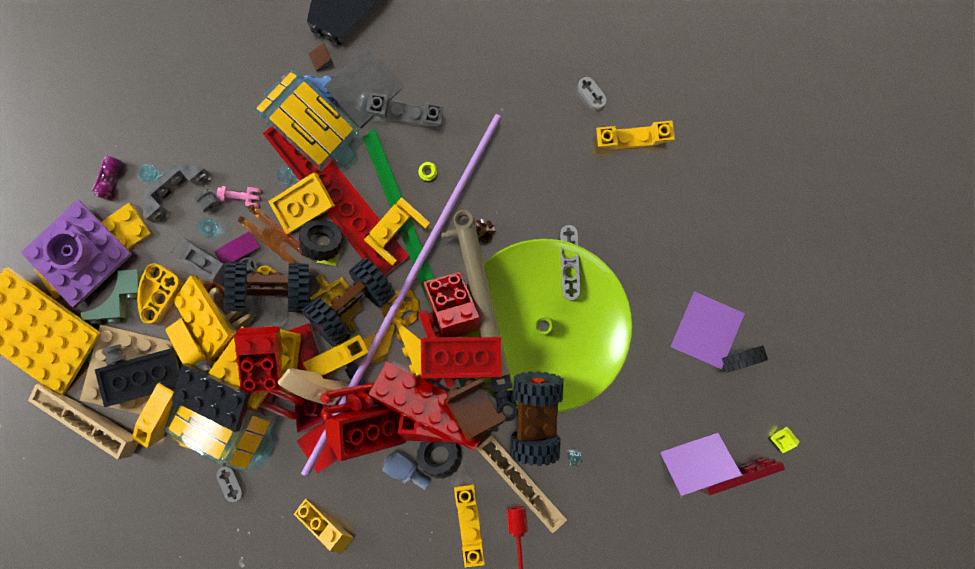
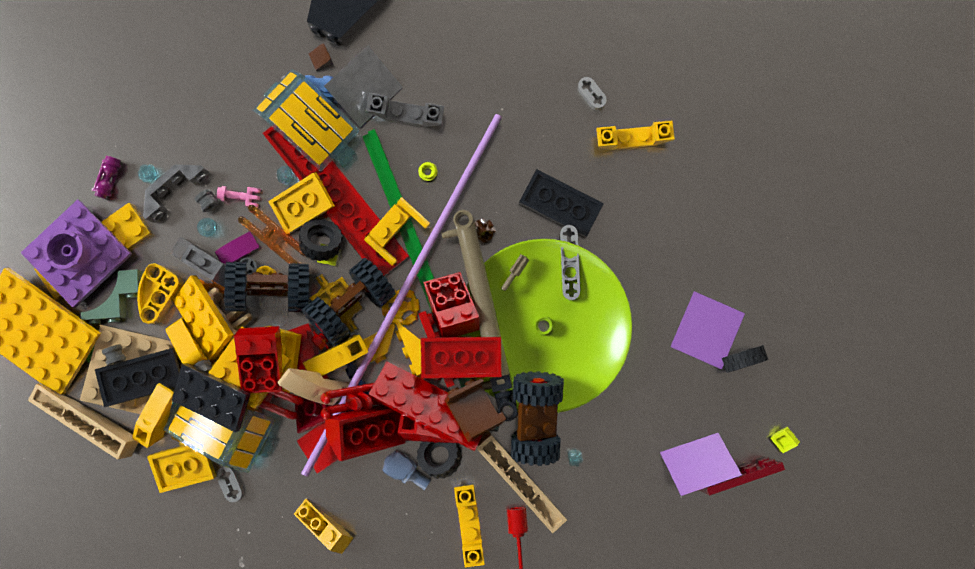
(180, 468): none -> yellow plate
(319, 341): none -> red plate
(516, 270): none -> dark tan axle
(561, 202): none -> black plate

